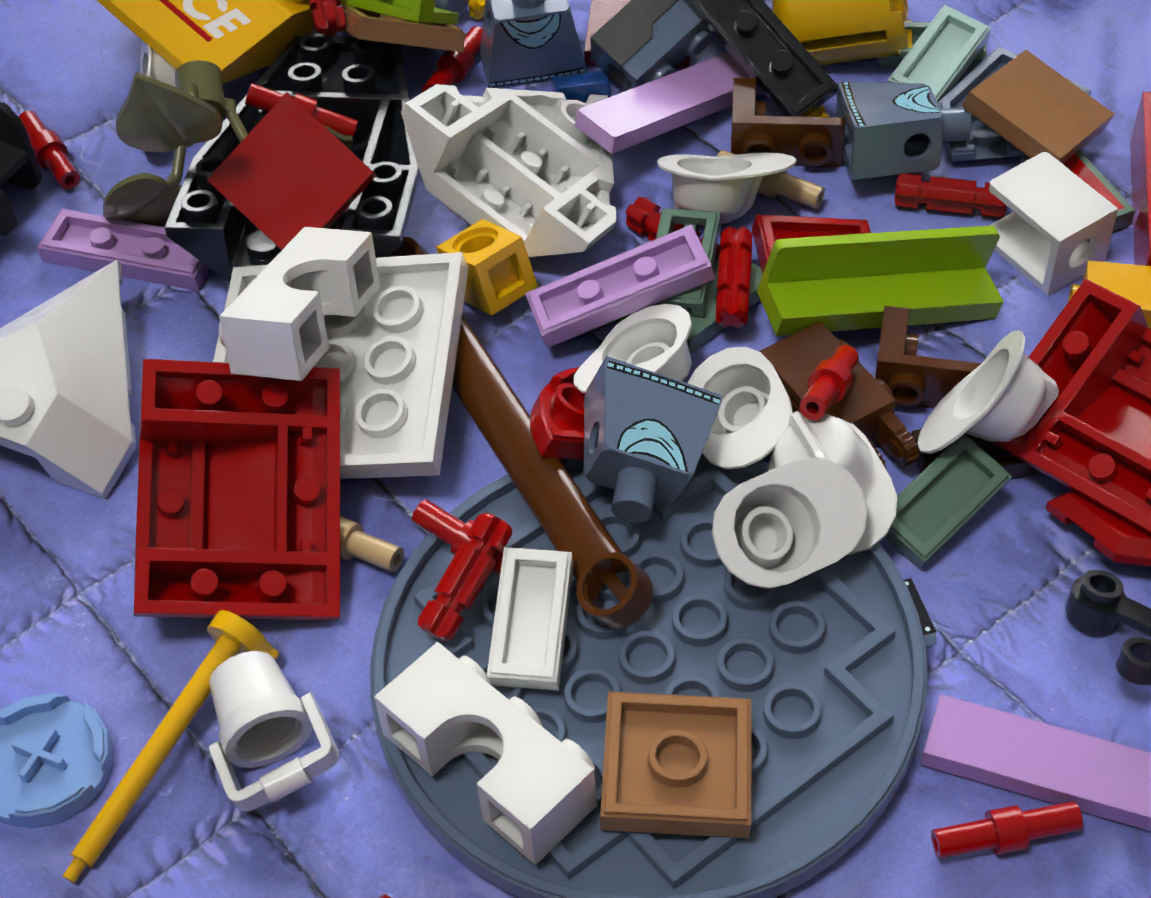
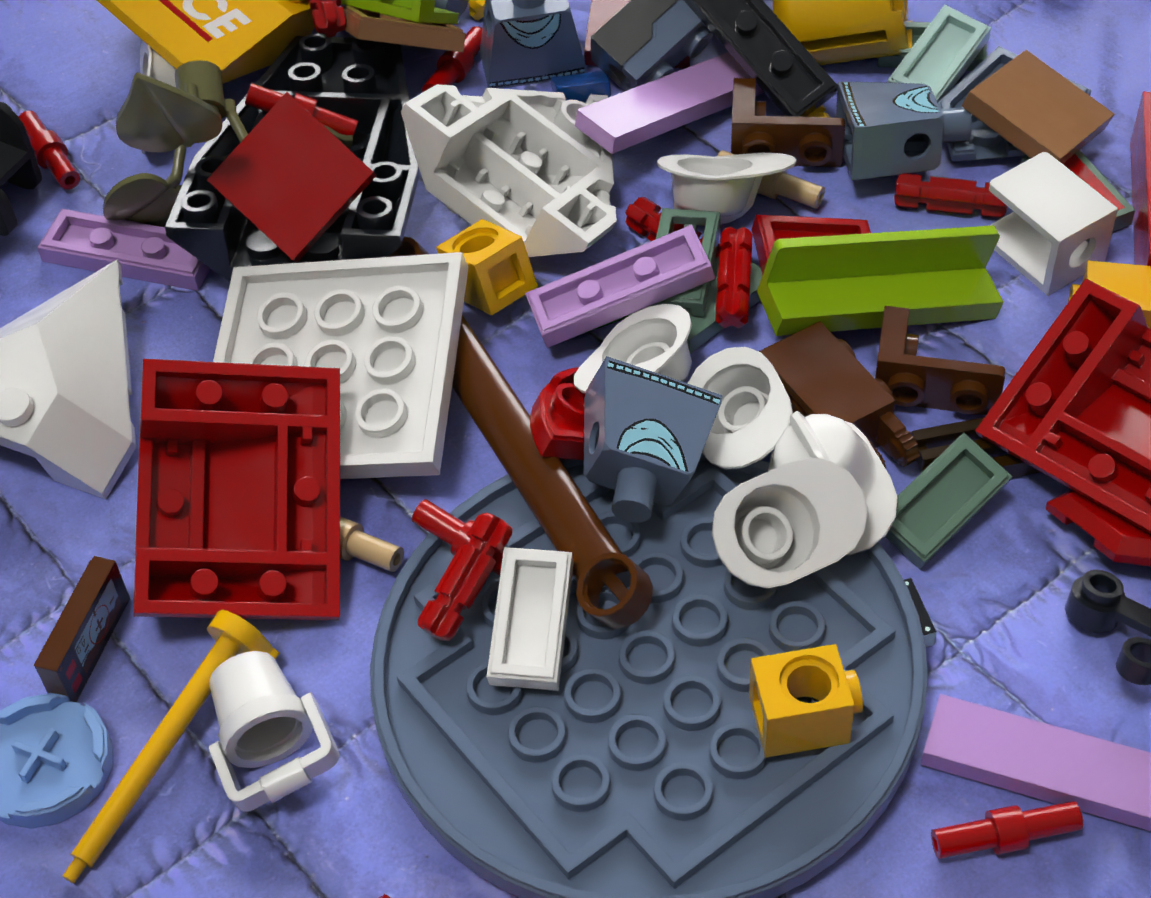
(83, 629): none -> tile
(279, 317): white arch -> none
(451, 709): white arch -> none
(677, 765): medium nougat tile -> none
(797, 726): none -> yellow brick
(829, 382): red bar -> none
(994, 401): white piece -> none

